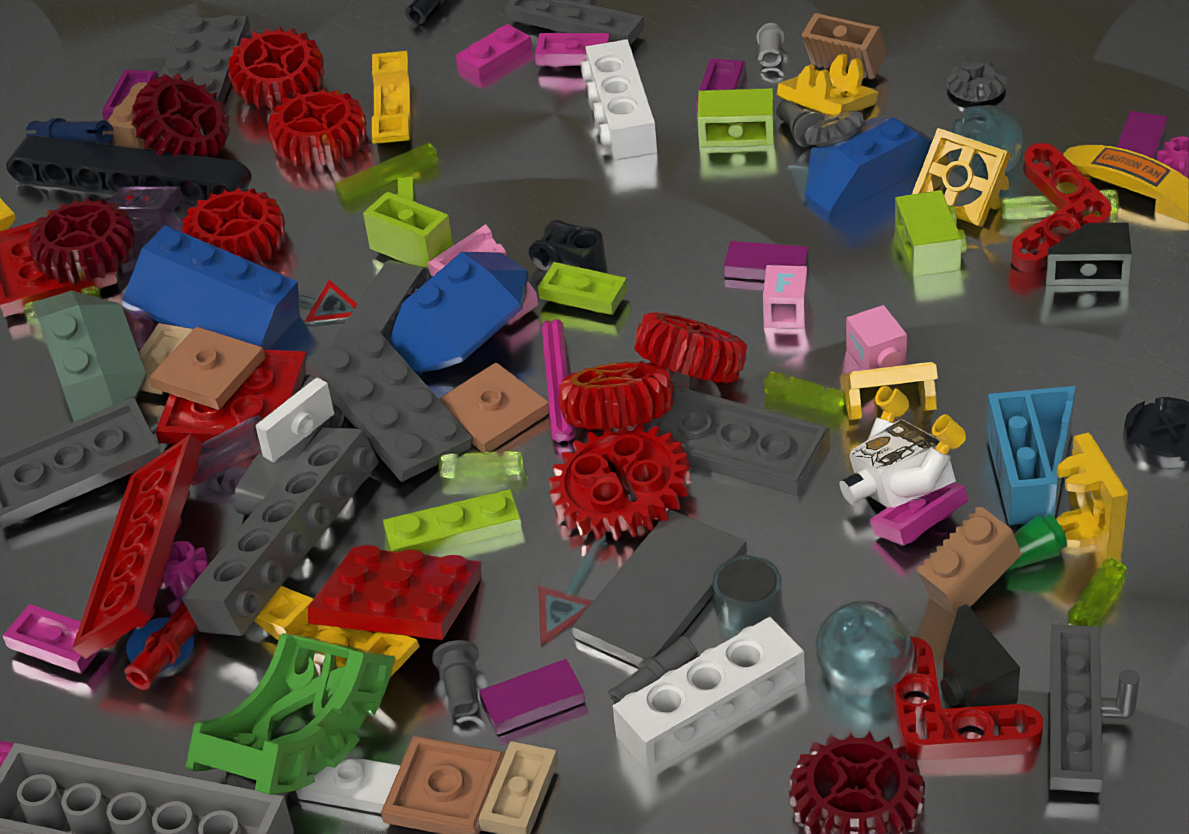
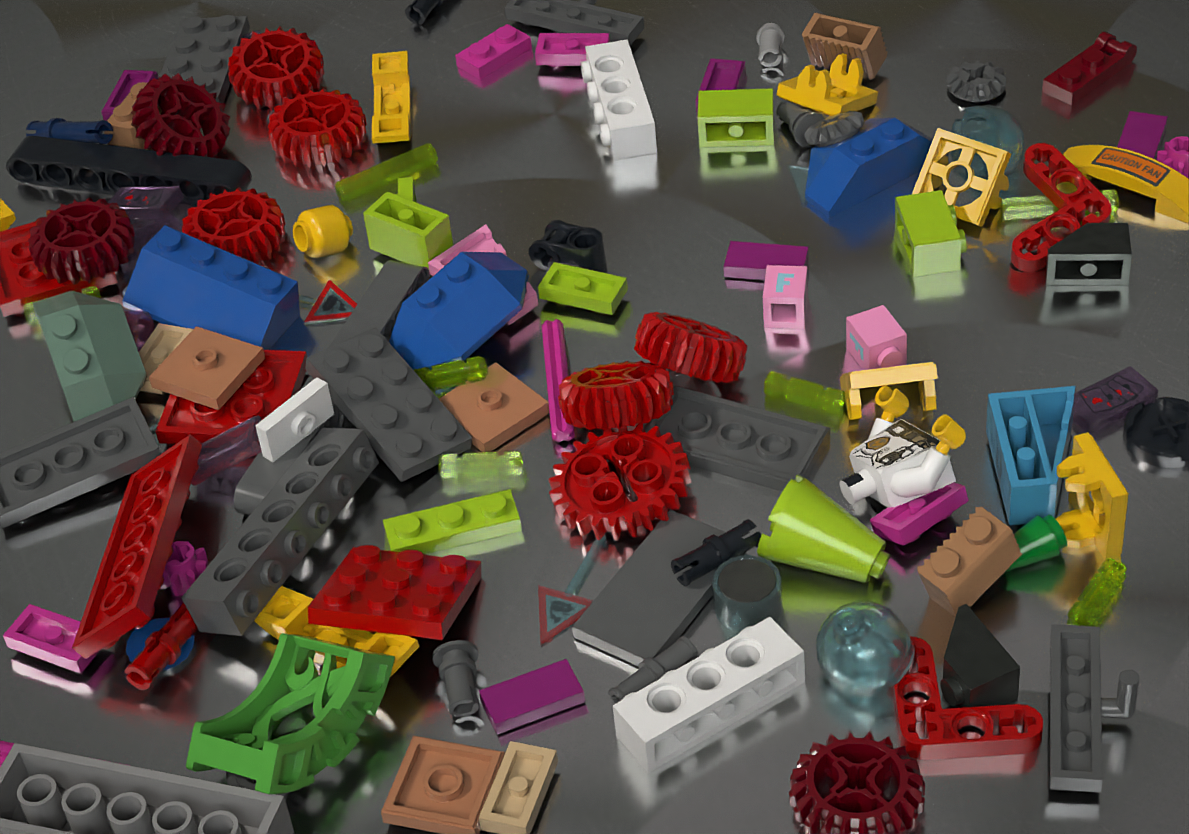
(322, 231): none -> yellow head
(352, 784): white plate -> none
(454, 373): none -> clear neon green axle
(715, 552): none -> black pin
(821, 535): none -> lime cone
(1089, 69): none -> dark red plate
(1111, 399): none -> clear purple tile

